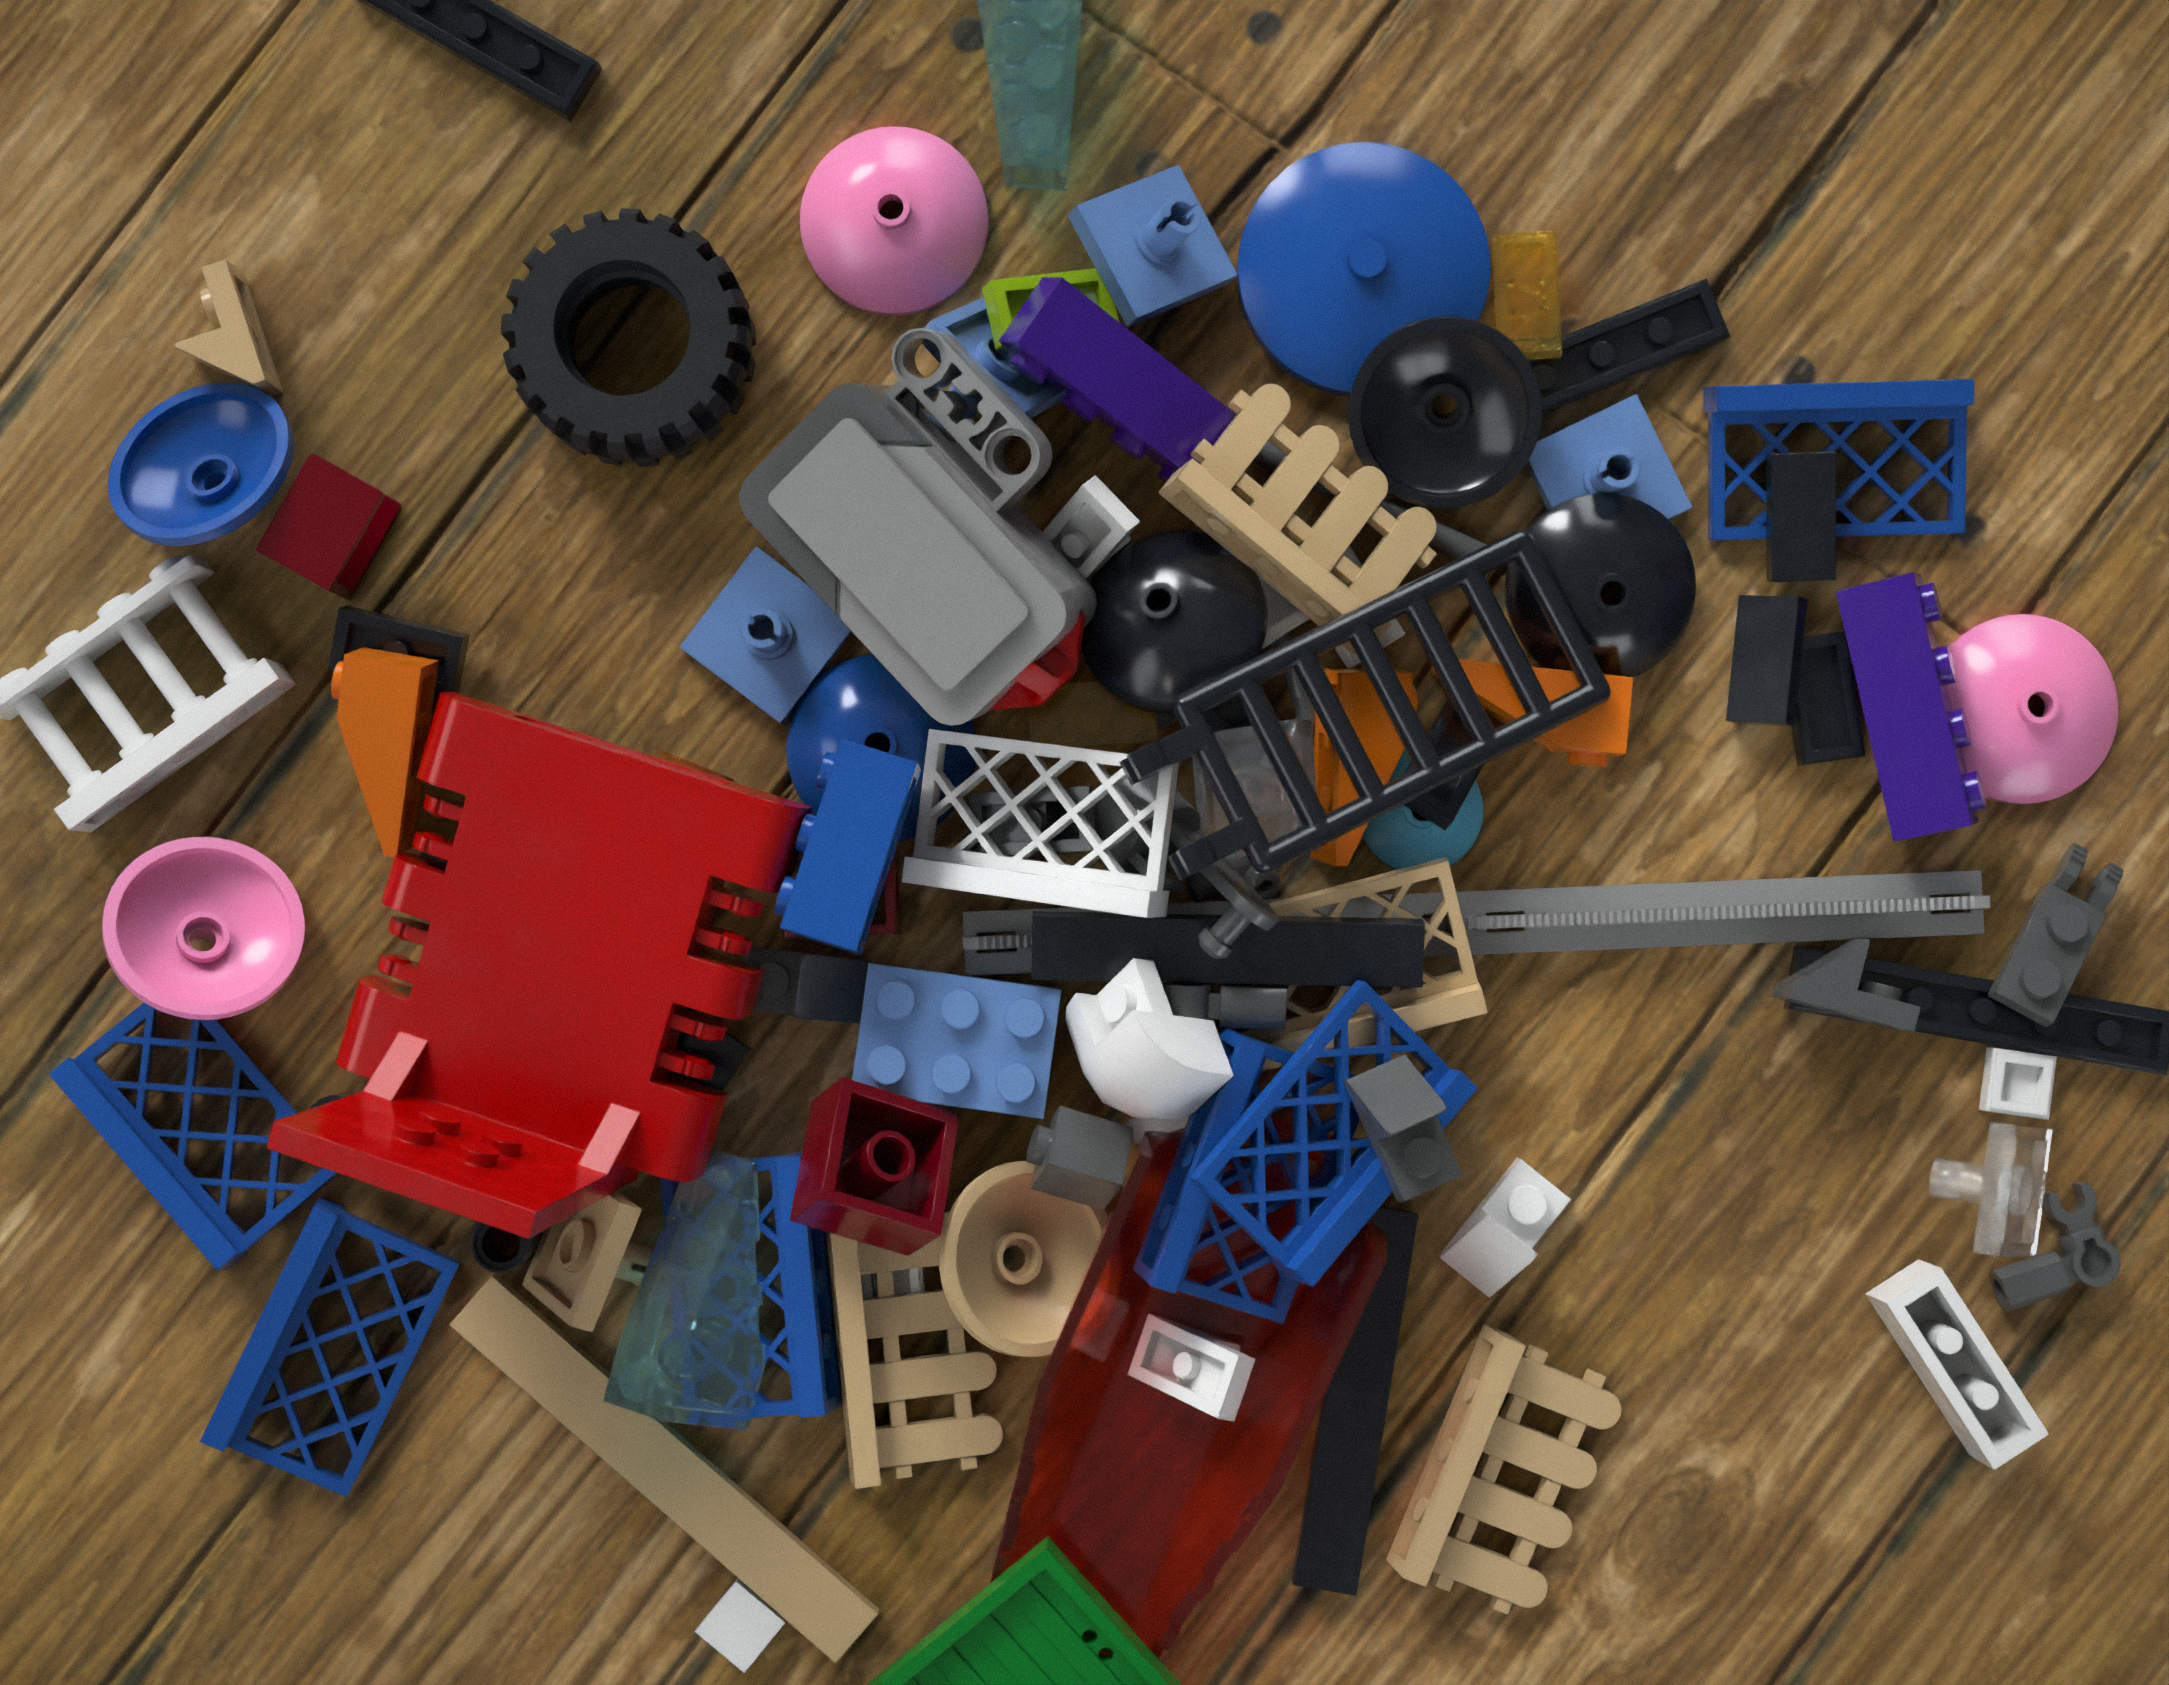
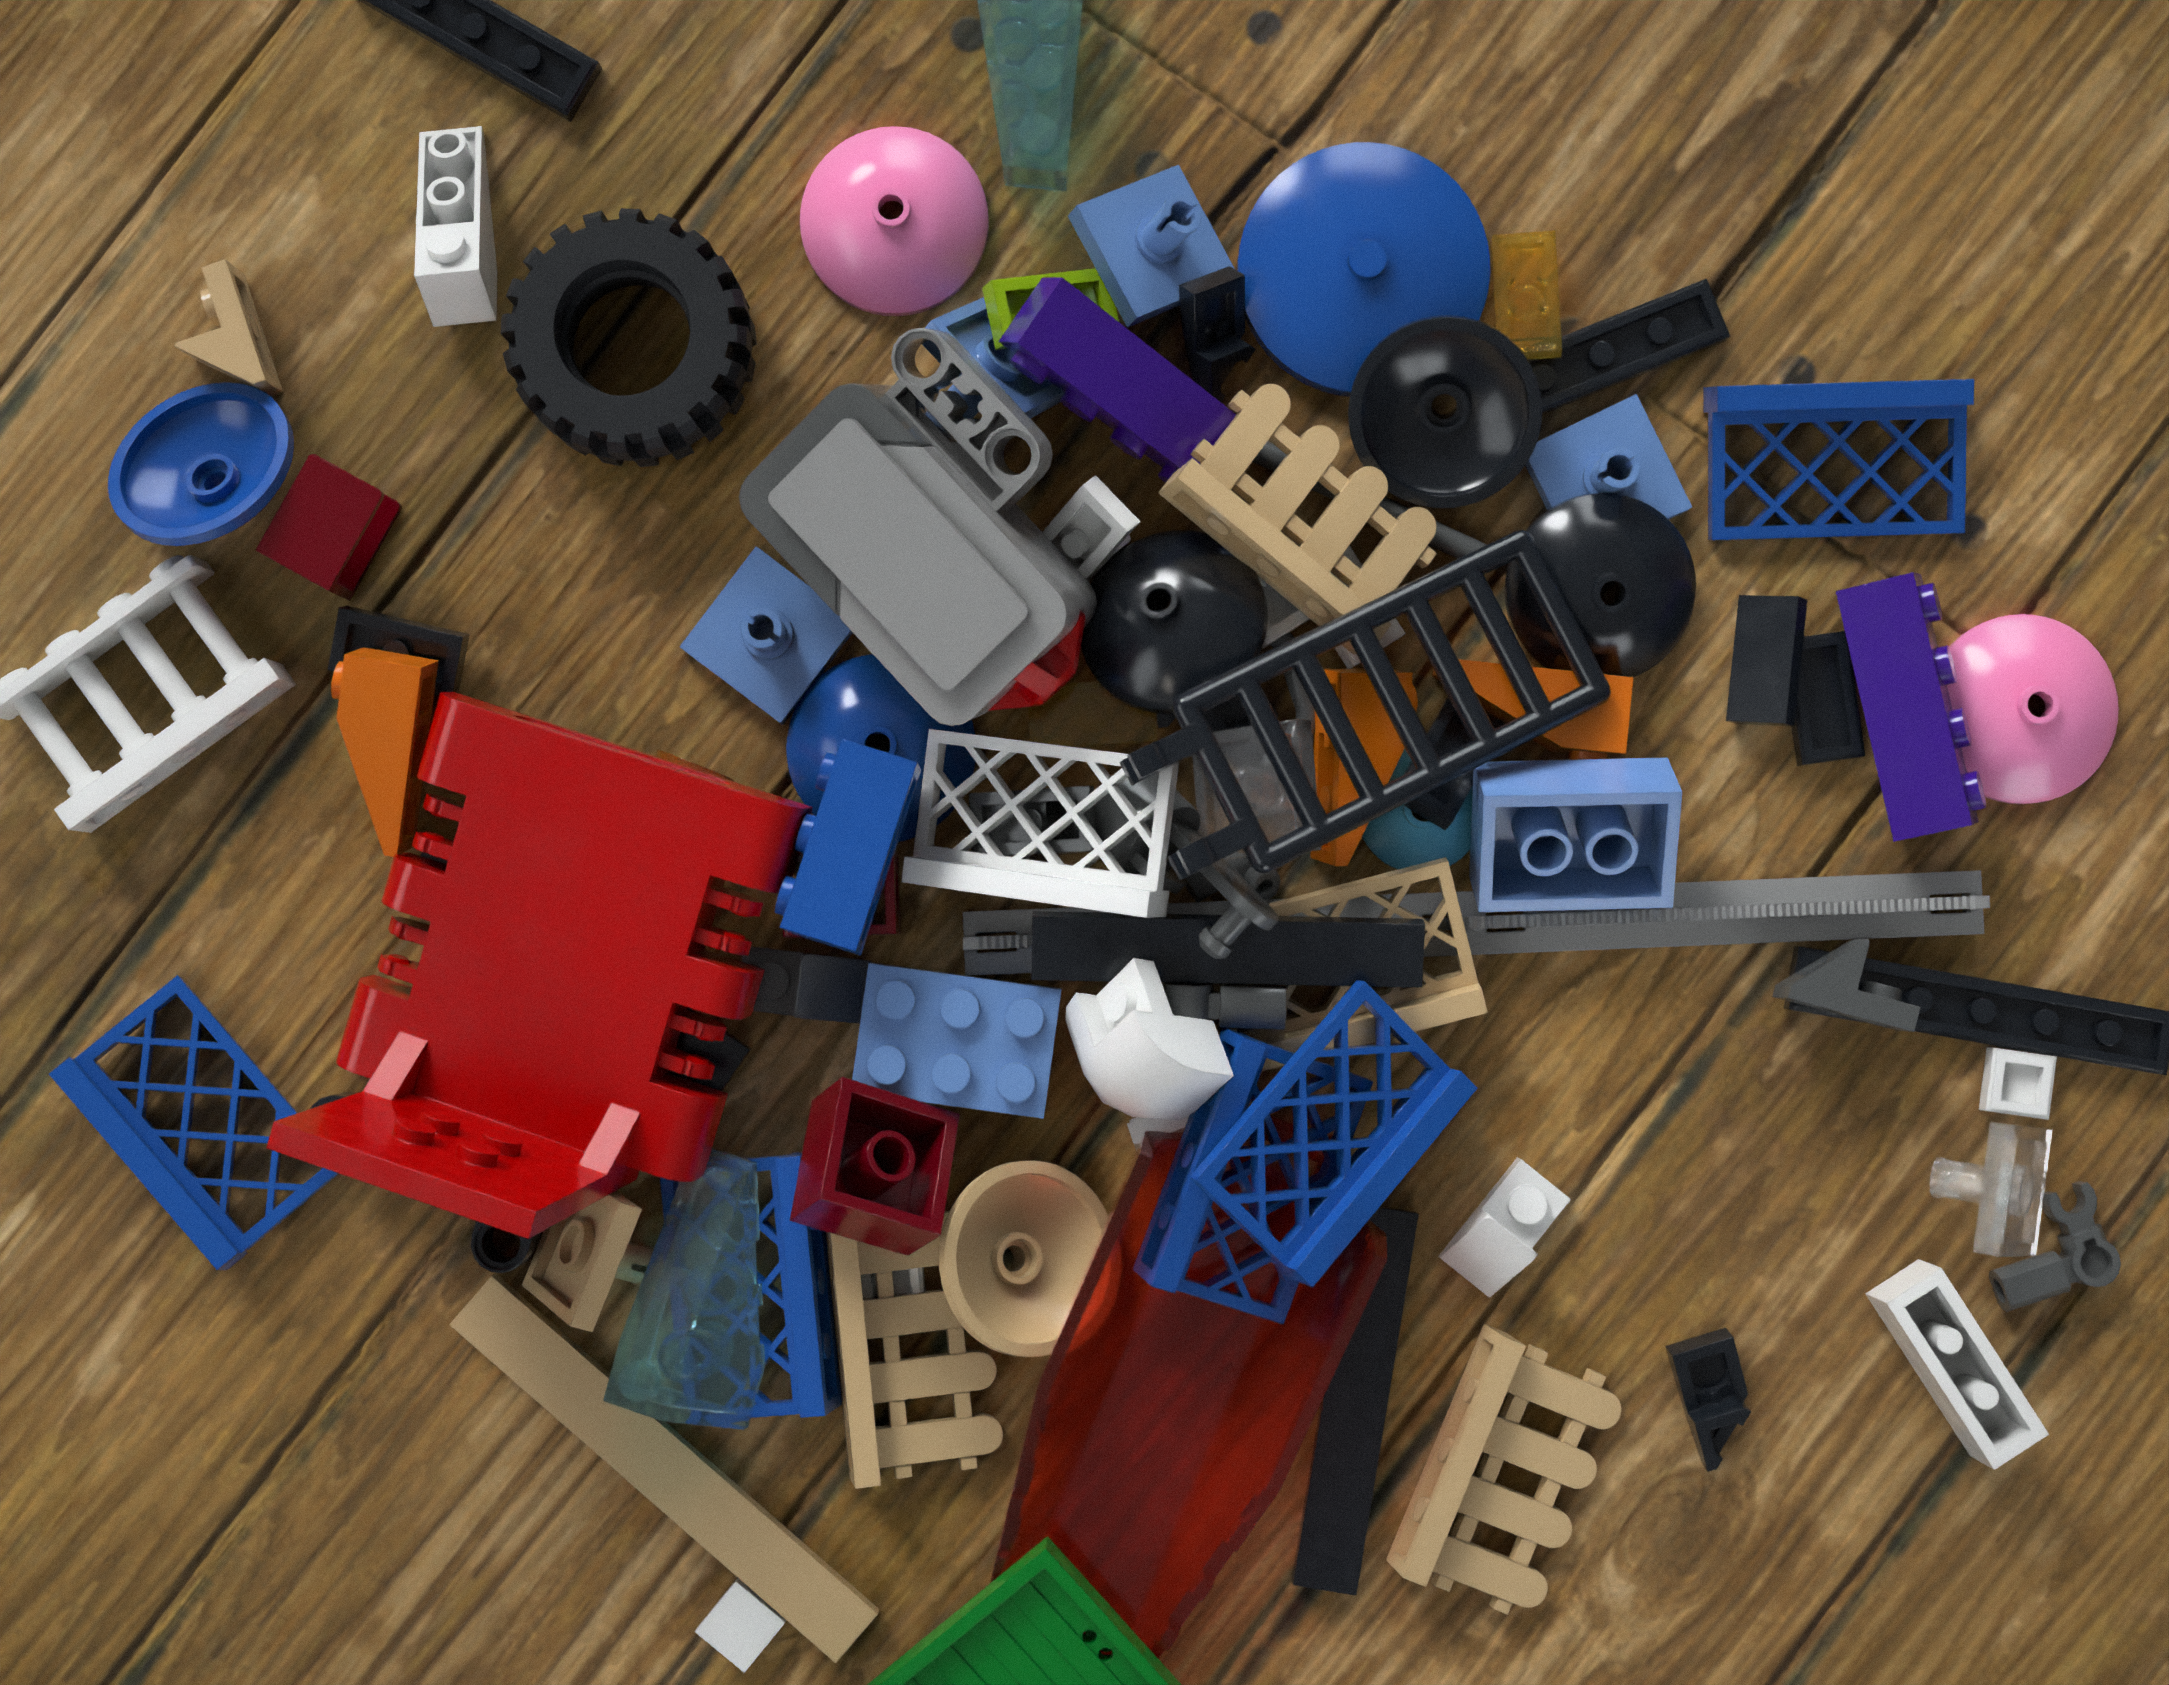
(212, 893): bright pink dish -> none
(279, 1324): blue fence -> none
(455, 228): none -> white slope
(1079, 1157): dark grey brick -> none
(1192, 1366): white slope -> none
(1213, 327): none -> black slope
(1403, 1127): dark grey slope -> none
(1574, 834): none -> medium blue brick
(1710, 1390): none -> black slope
(1801, 516): black tile -> none
(2054, 940): dark grey hinge -> none

